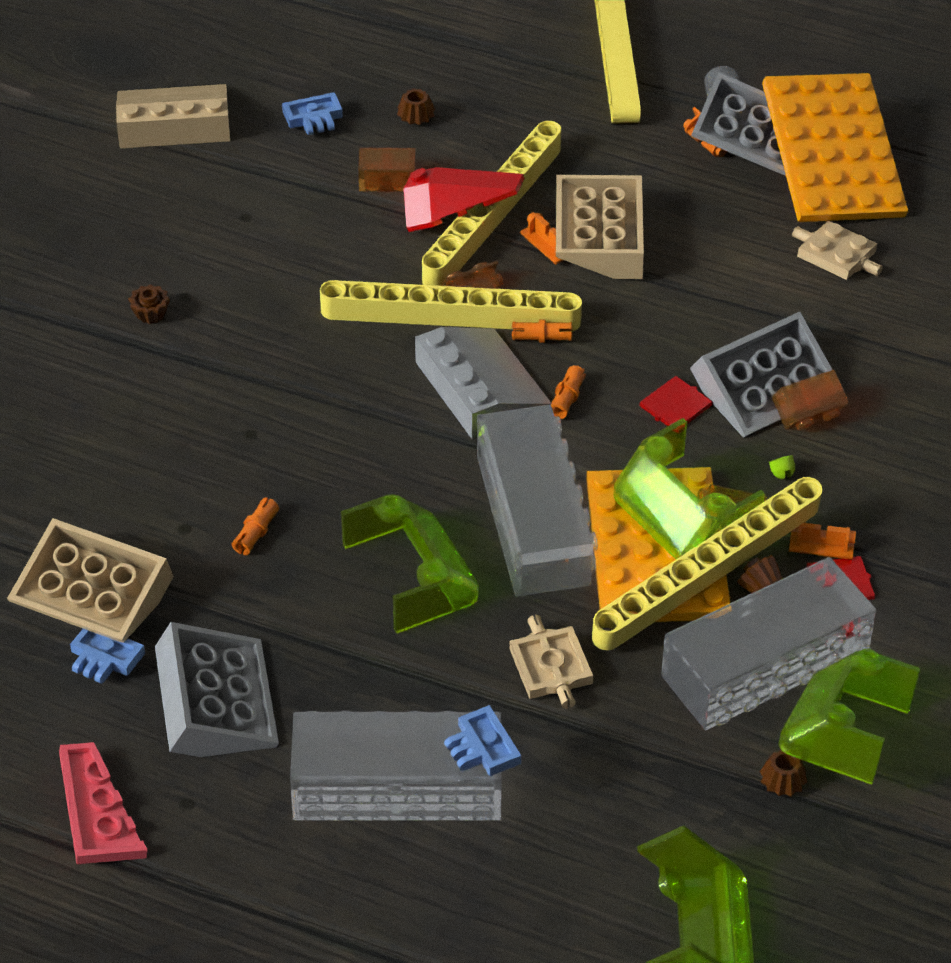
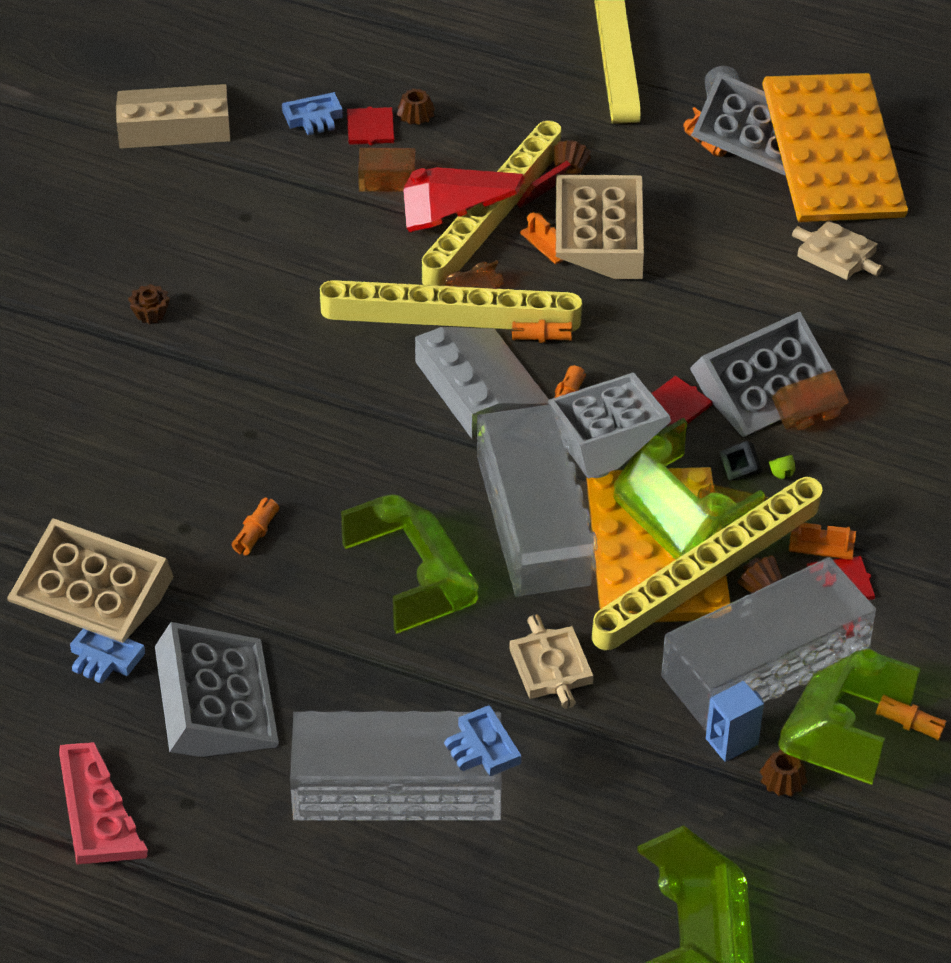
(370, 125): none -> red piece
(542, 184): none -> red piece
(574, 153): none -> reddish brown piece
(608, 423): none -> light grey slope
(734, 720): none -> medium blue brick
(741, 461): none -> black slope
(911, 717): none -> orange pin

